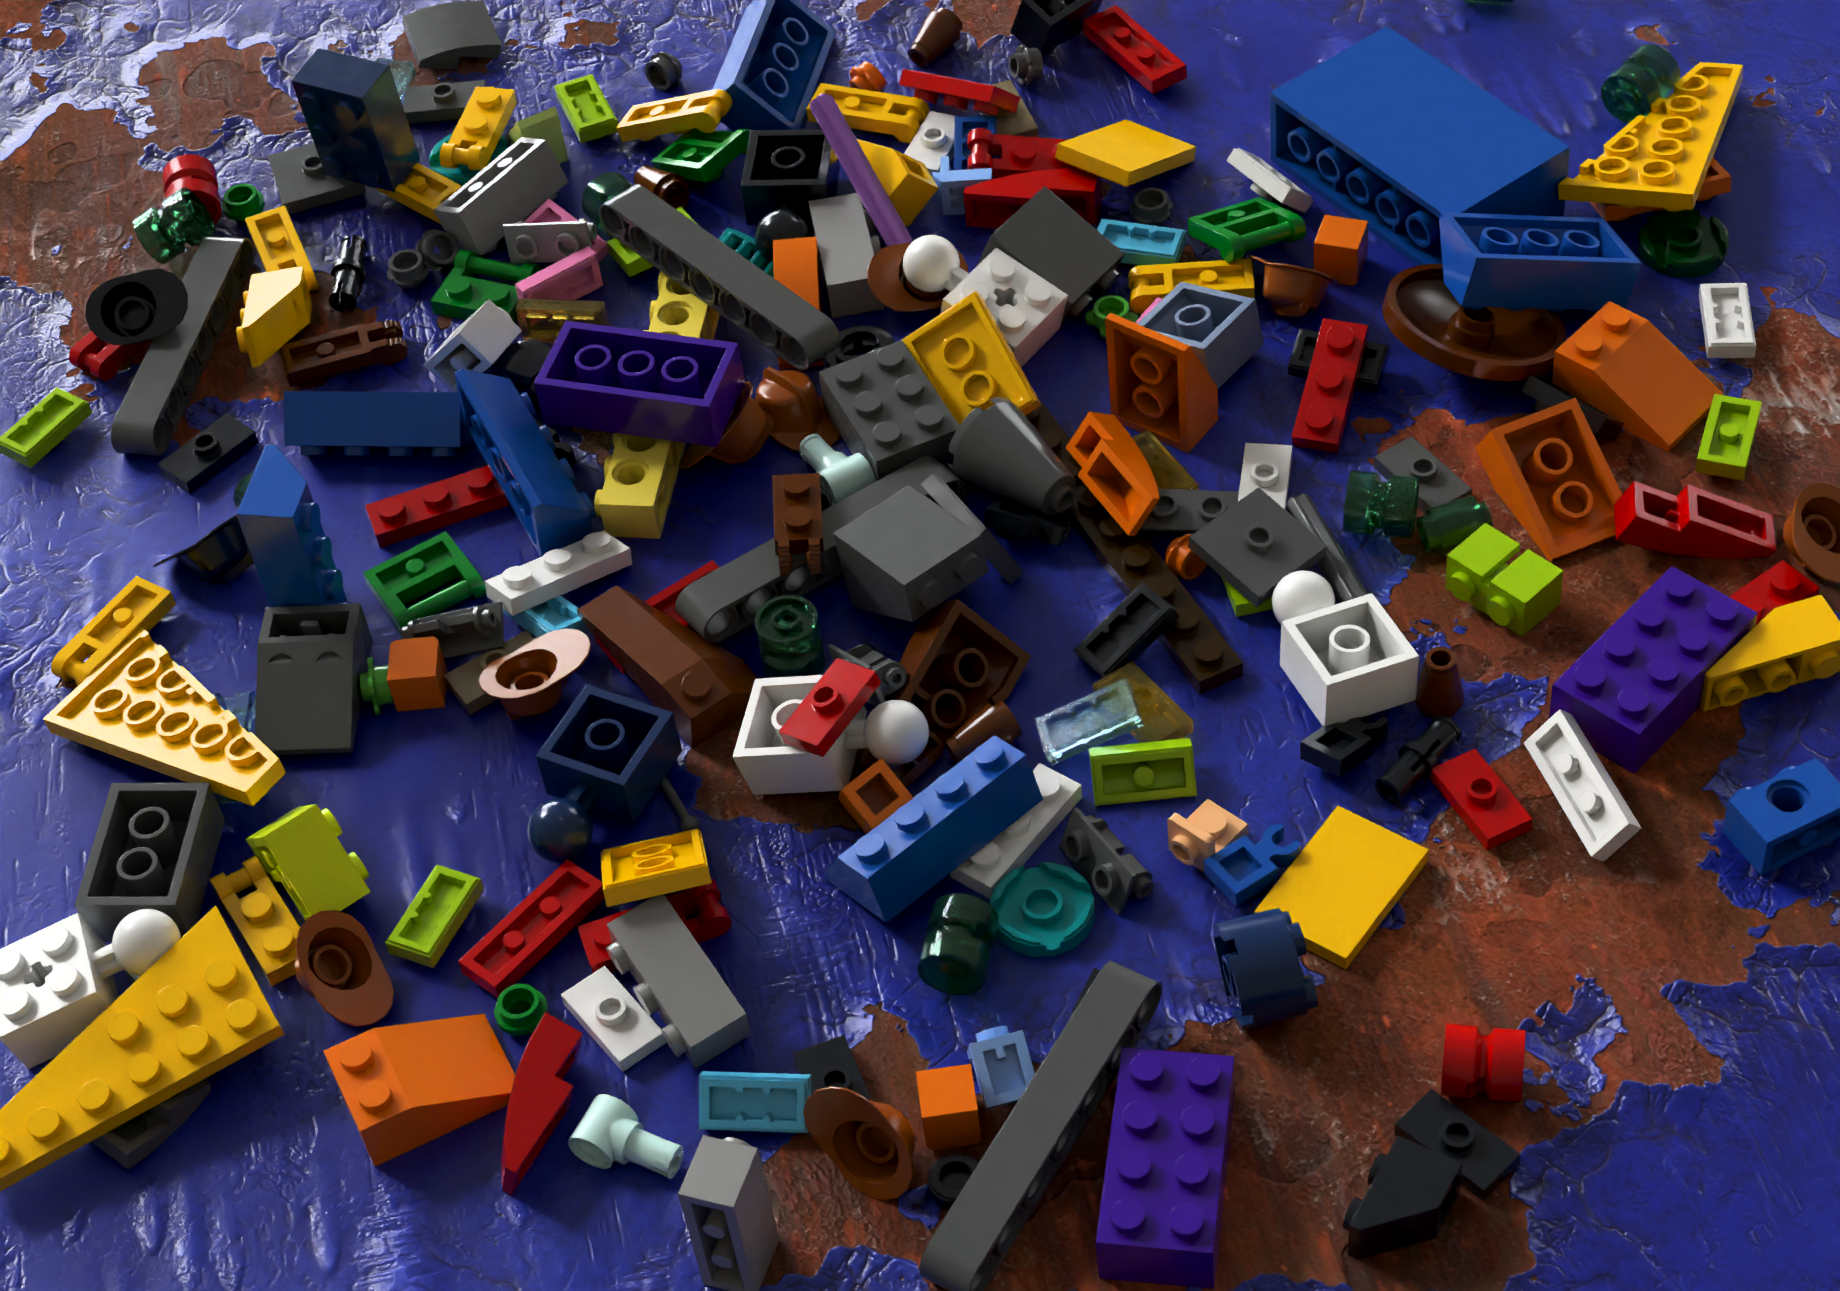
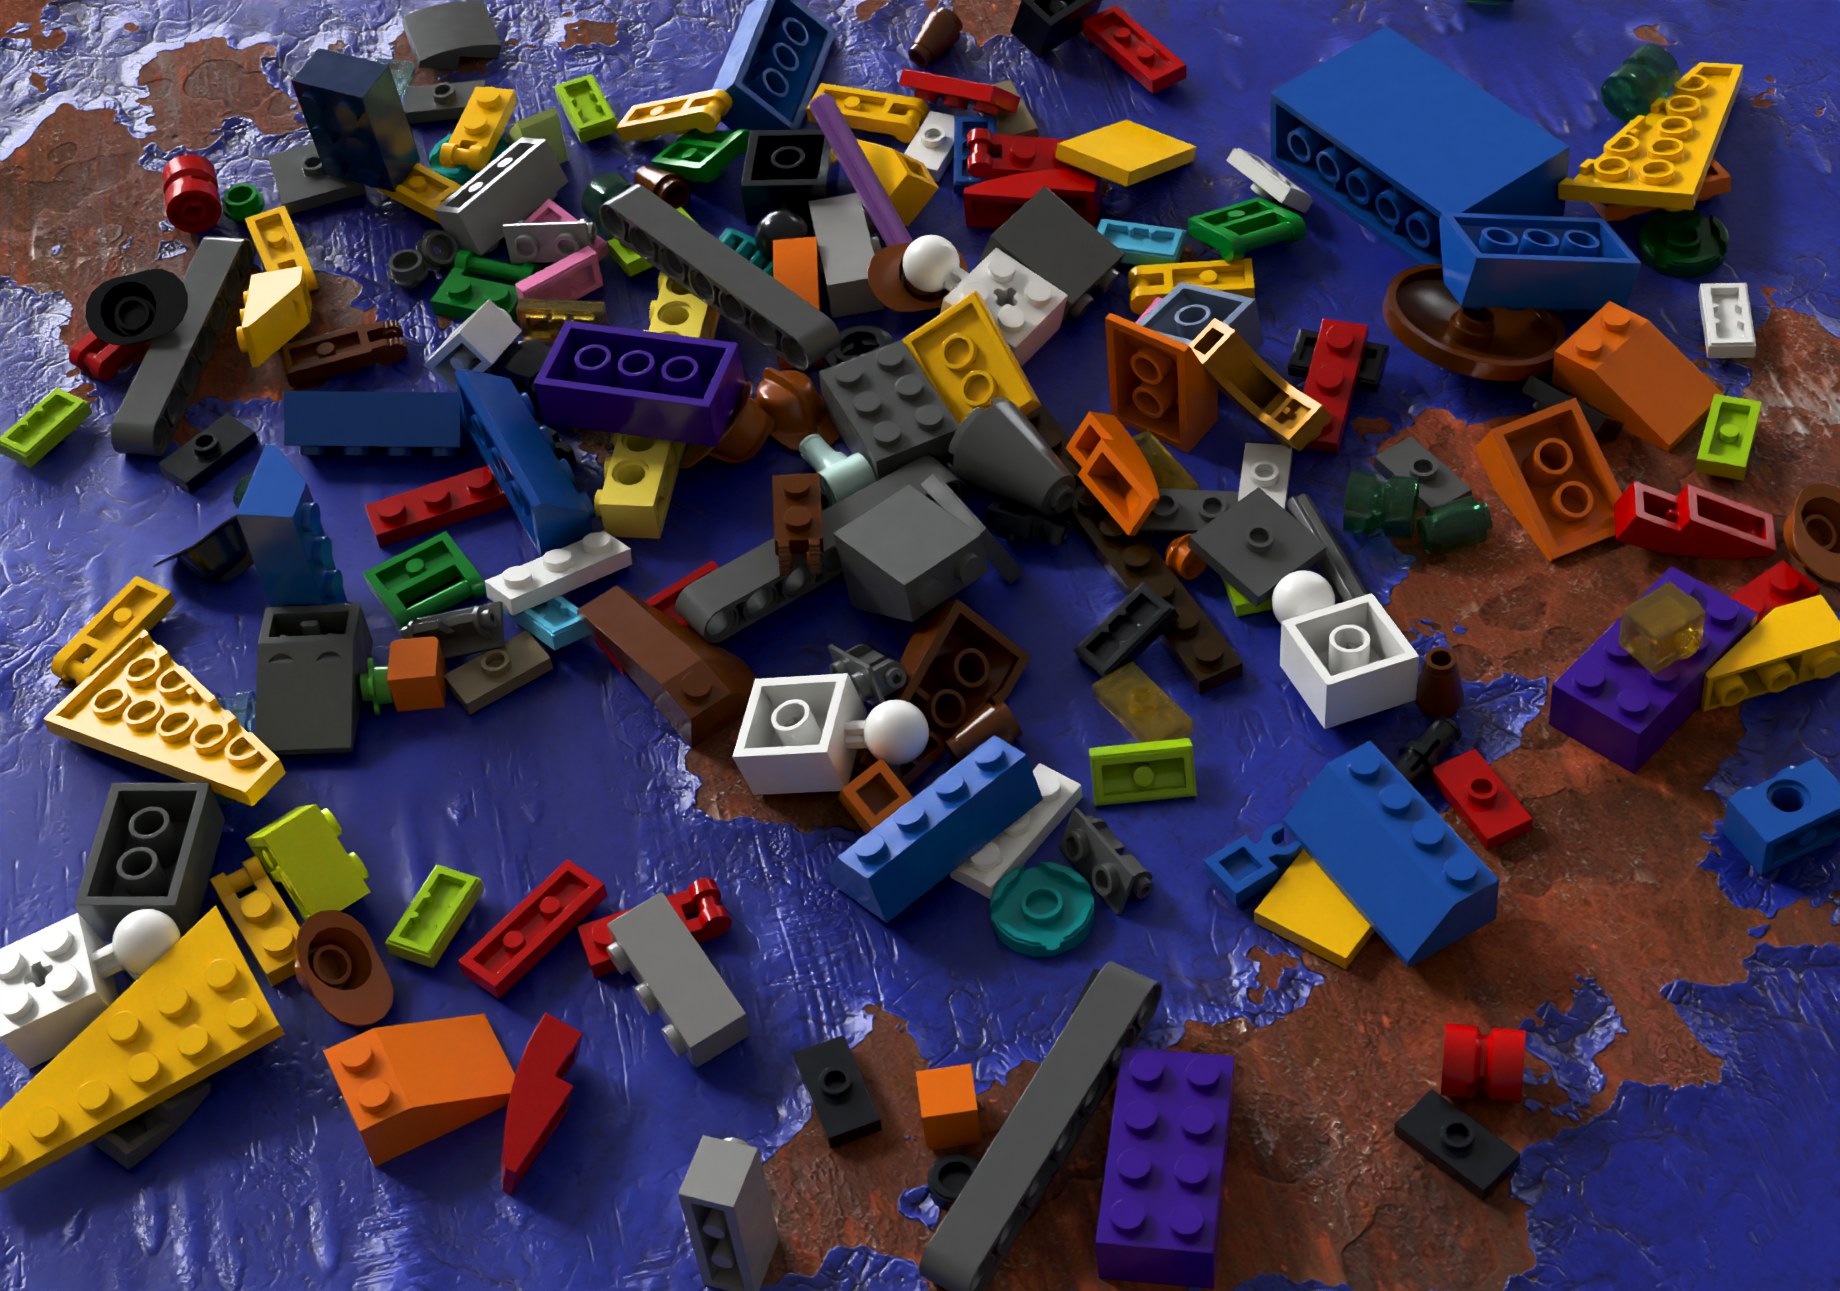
(168, 228): clear green wheel -> none
(348, 273): black pin -> none
(517, 999): green plate -> none
(535, 674): dark orange piece -> none
(602, 759): dark blue brick -> none
(613, 1018): white plate -> none
(613, 1134): light aqua pin -> none
(654, 867): yellow tile -> none
(663, 71): dark grey plate -> none
(687, 821): dark grey hinge -> none
(753, 1101): medium azure plate -> none
(789, 637): clear green wheel -> none
(829, 707): red plate -> none
(864, 1139): dark orange piece -> none
(867, 77): orange plate -> none
(953, 182): light blue bracket -> none
(958, 944): wheel -> none
(1001, 1066): light blue bracket -> none
(1026, 64): dark grey plate -> none
(1088, 721): clear light blue plate -> none
(1106, 305): bright green plate -> none
(1151, 206): dark grey plate -> none
(1203, 833): light nougat bracket -> none
(1257, 388): none -> pearl gold arch
(1263, 967): dark blue brick -> none
(1293, 288): dark orange piece -> none
(1341, 248): orange piece -> none
(1343, 747): black plate -> none
(1392, 855): none -> blue slope
(1405, 1200): black slope -> none
(1510, 594): lime piece -> none
(1582, 785): white plate -> none
(1662, 627): none -> clear yellow brick

